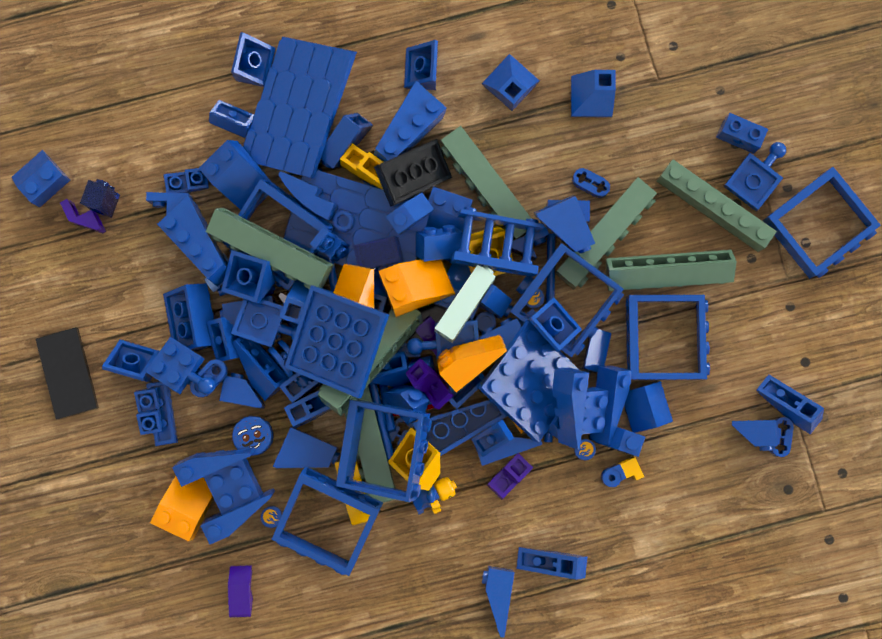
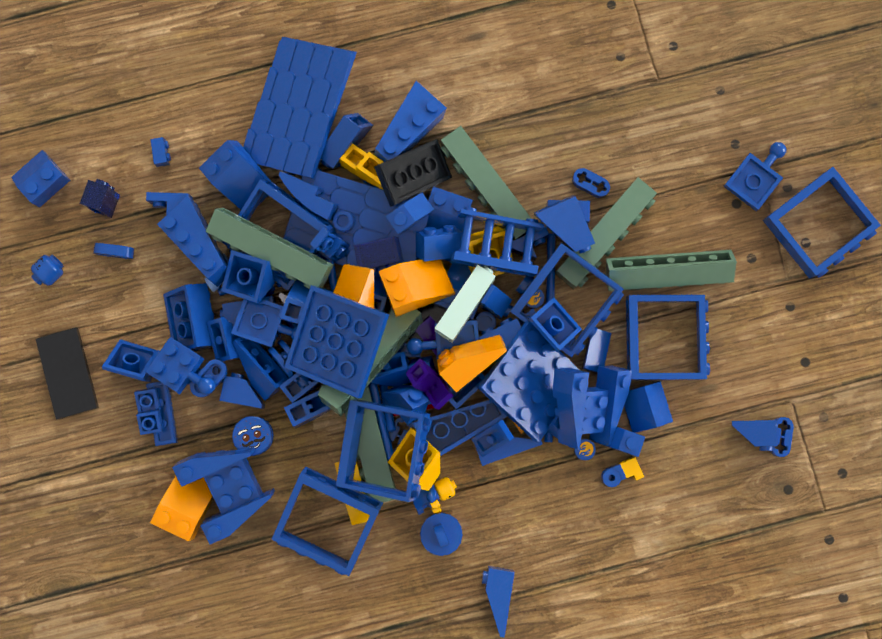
(47, 270): none -> blue head
(87, 220): dark purple slope -> none
(113, 251): none -> blue beam
(160, 152): none -> blue piece
(185, 182): blue slope -> none
(231, 118): blue slope -> none
(239, 591): dark purple slope -> none
(252, 60): blue slope -> none
(271, 516): blue tile -> none
(305, 450): blue slope -> none
(421, 65): blue slope -> none
(441, 534): none -> blue tile
(509, 476): dark purple slope -> none
(510, 82): blue slope -> none
(552, 563): blue slope -> none
(593, 93): blue slope -> none
(716, 206): sand green brick -> none
(742, 133): blue brick -> none
(791, 404): blue slope -> none

